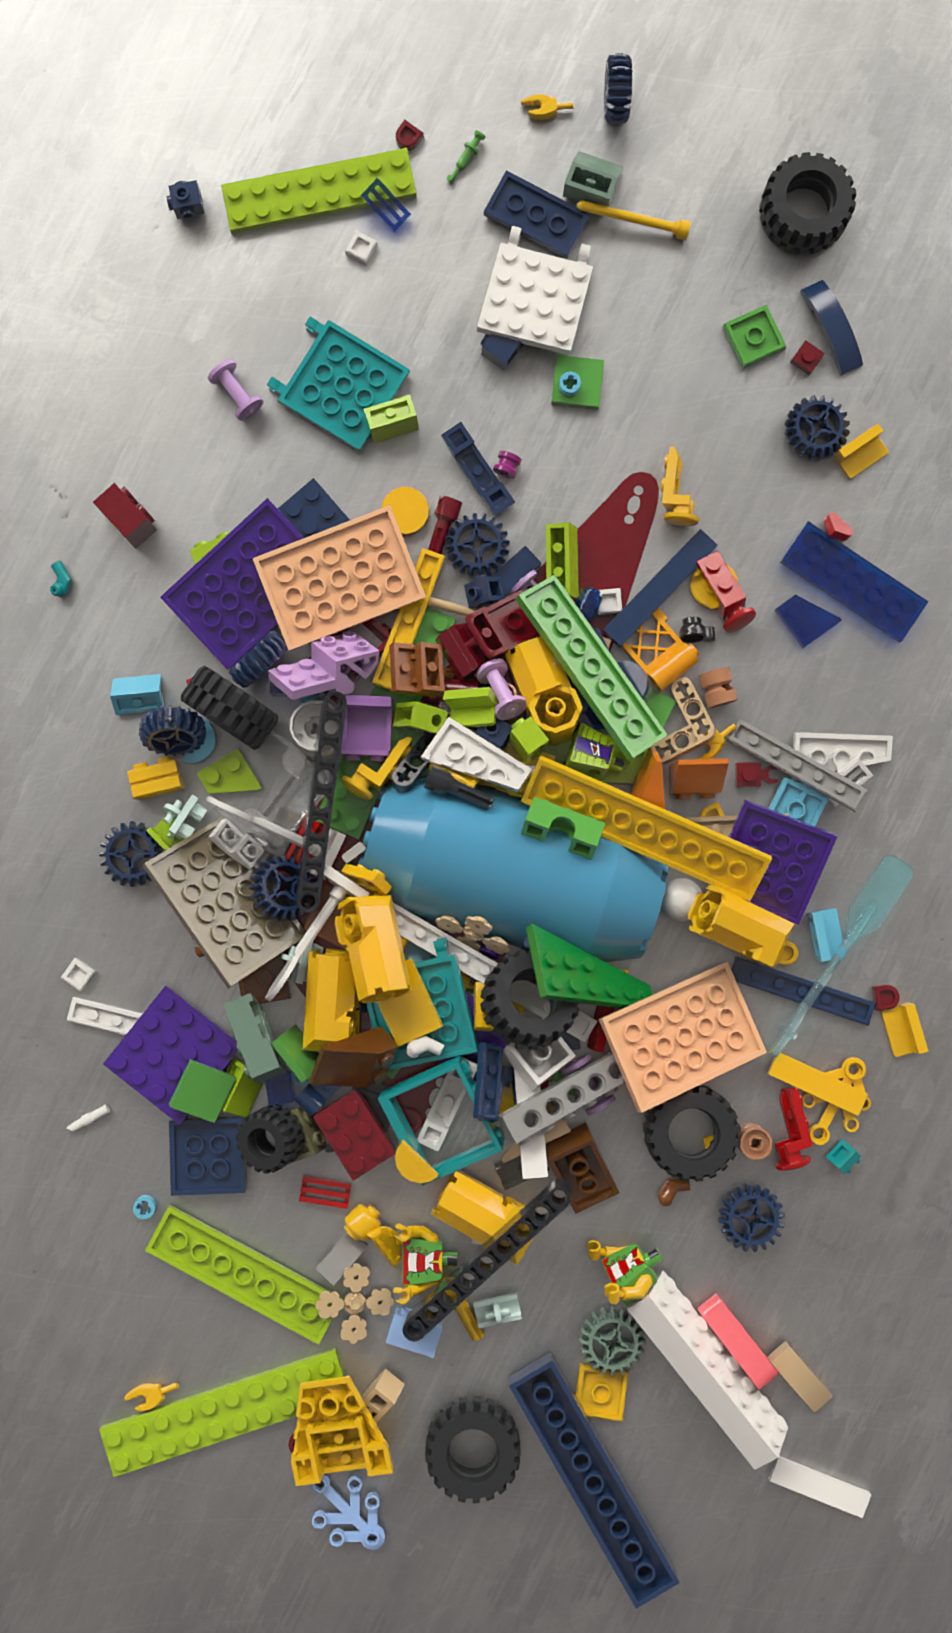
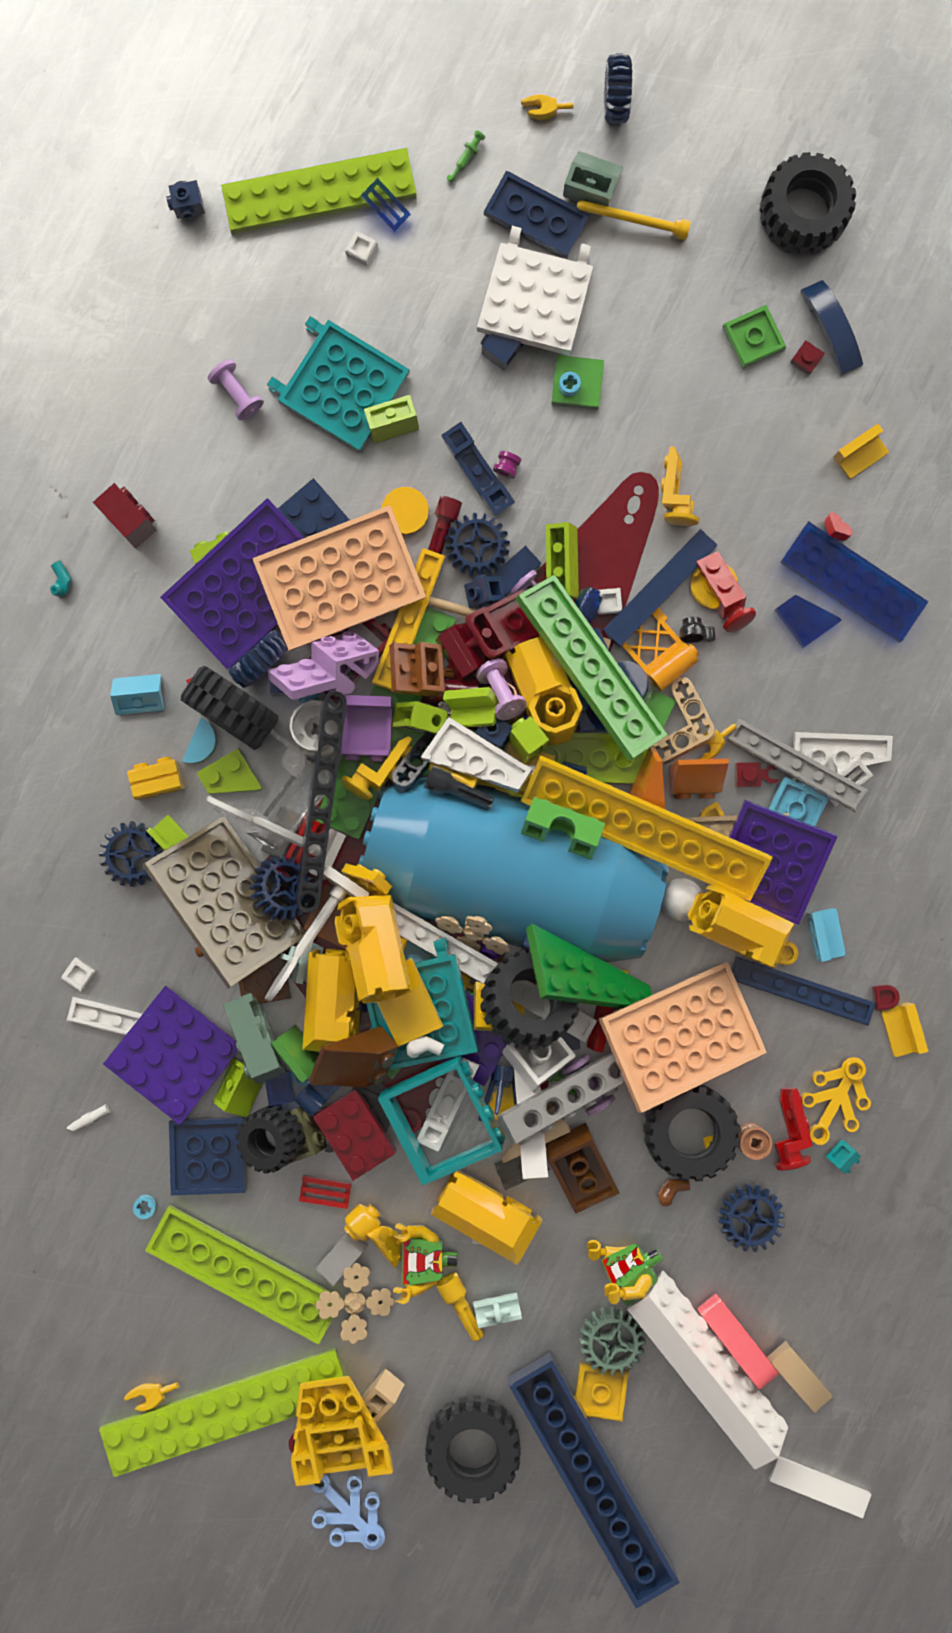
(172, 731): dark blue gear -> none
(179, 827): light aqua hips -> none
(202, 1091): bright green tile -> none
(235, 844): white slope -> none
(354, 852): white tile -> none
(408, 136): dark red tile -> none
(412, 1165): yellow tile -> none
(425, 1346): light blue brick -> none
(482, 1271): black beam -> none
(488, 1082): dark blue tile -> none
(593, 753): lime torso -> none
(718, 687): nougat wheel -> none
(808, 423): dark blue gear -> none
(818, 1083): yellow tile -> none
(863, 918): clear light blue piece -> none

